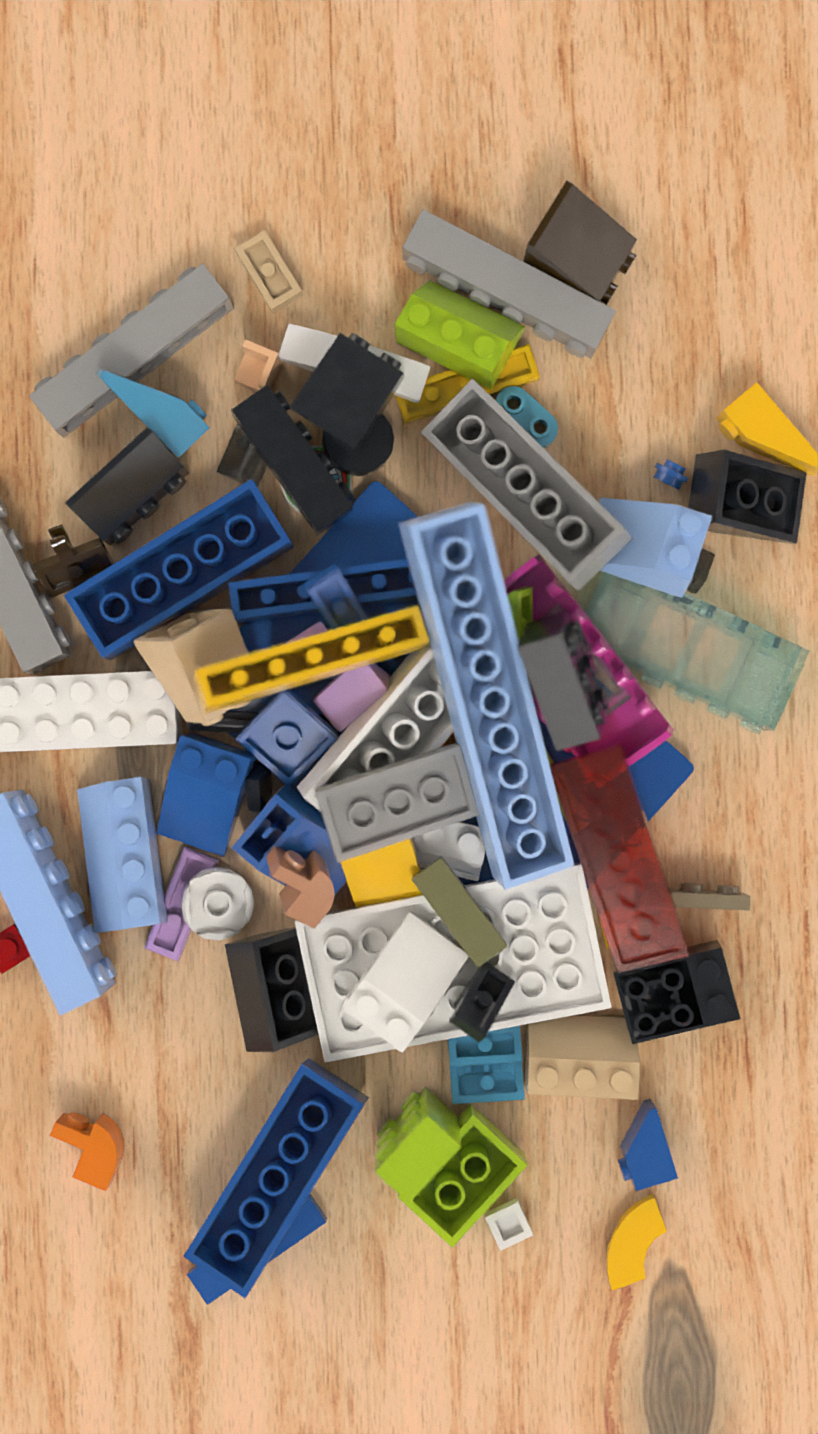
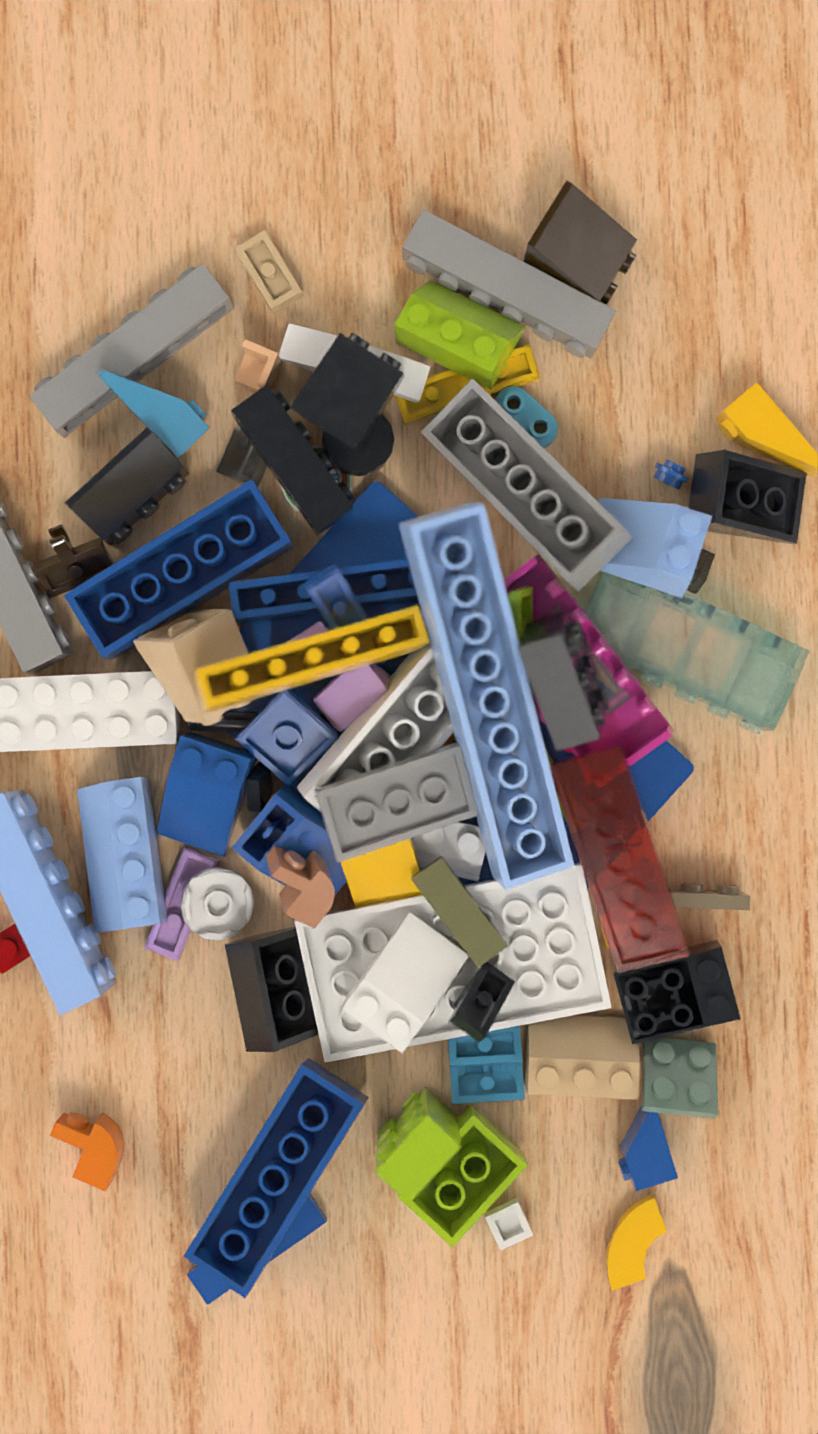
(679, 1077): none -> sand green plate

